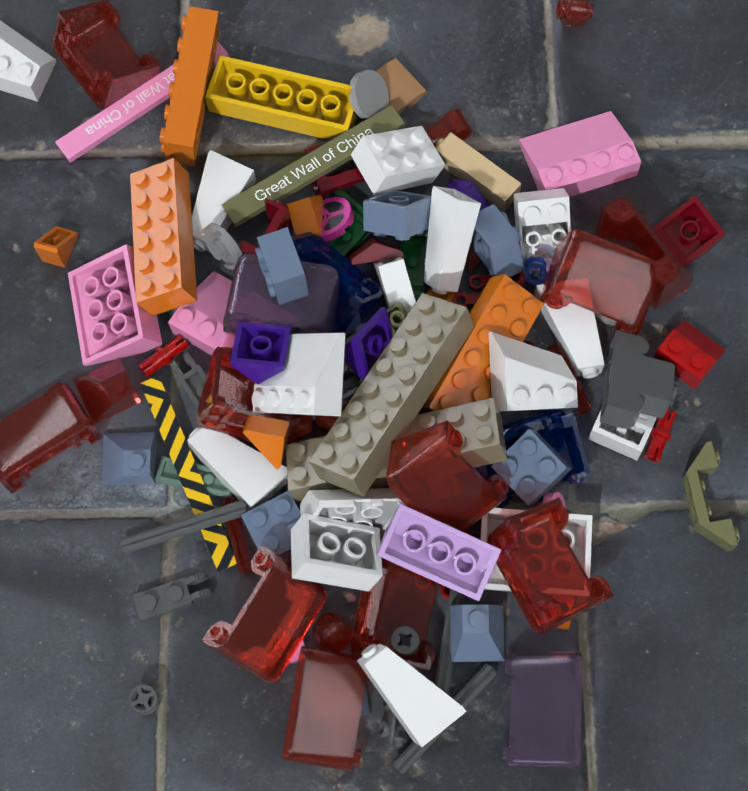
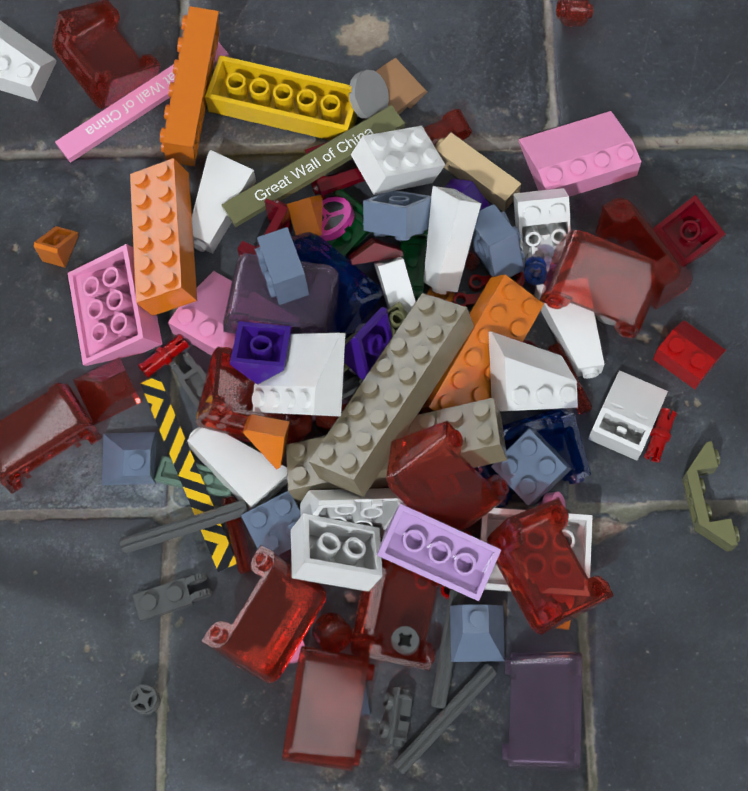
(221, 245): light grey tile -> none
(412, 698): white slope -> none
(635, 382): dark grey brick -> none

